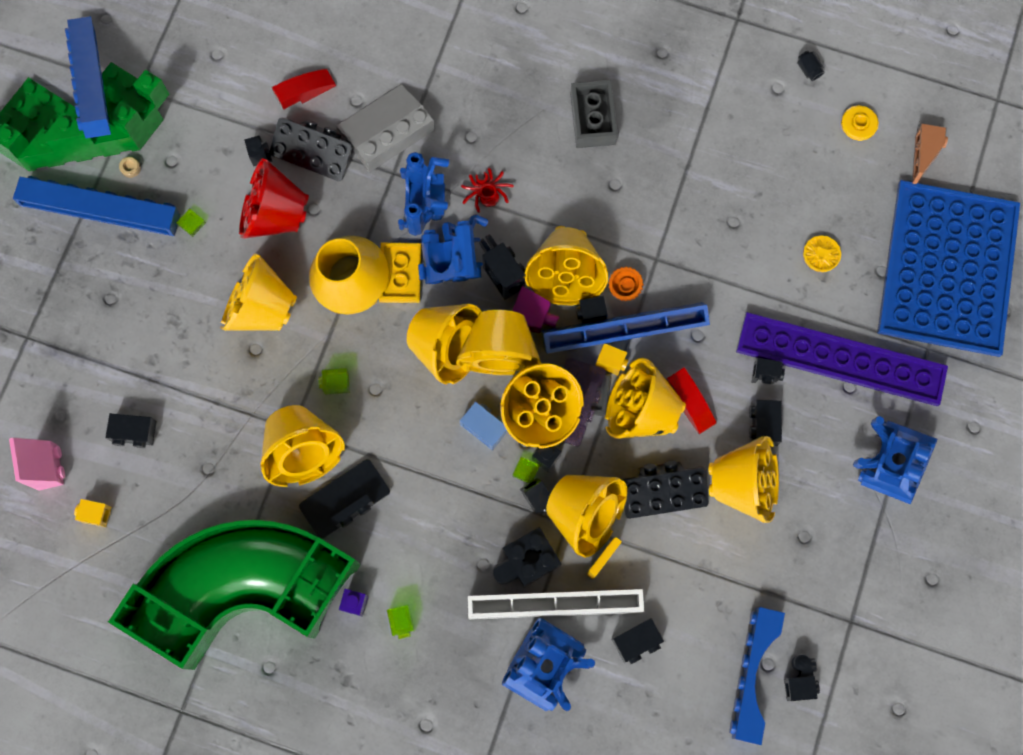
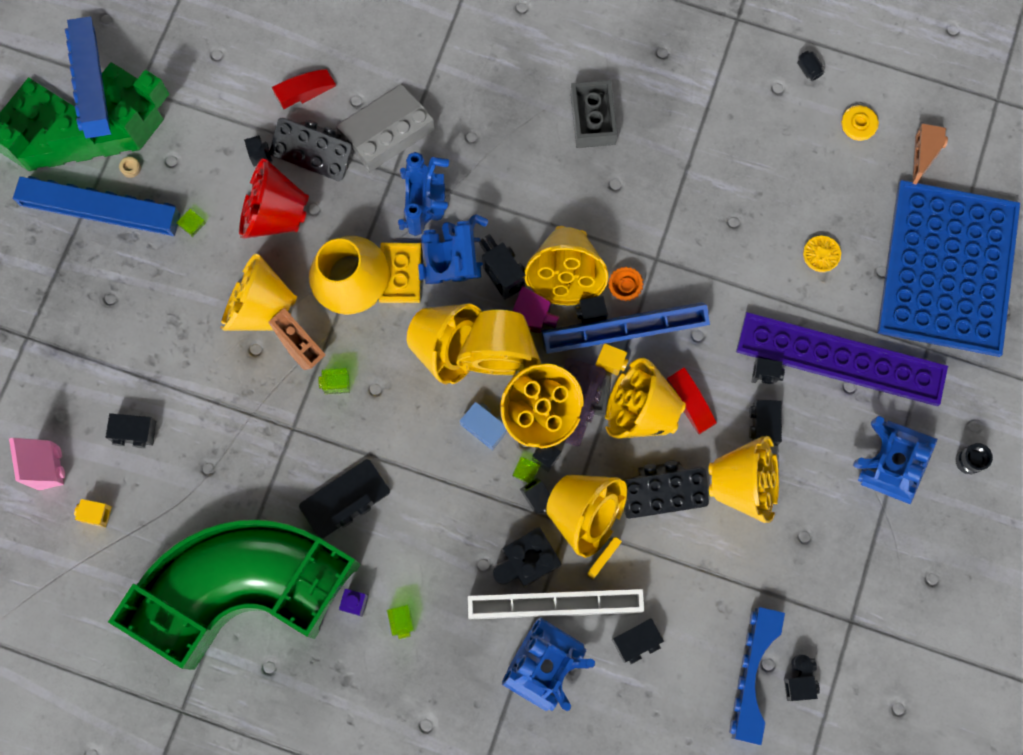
(296, 340): none -> nougat slope
(298, 447): yellow cone -> none
(486, 190): red animal -> none
(974, 458): none -> black wheel

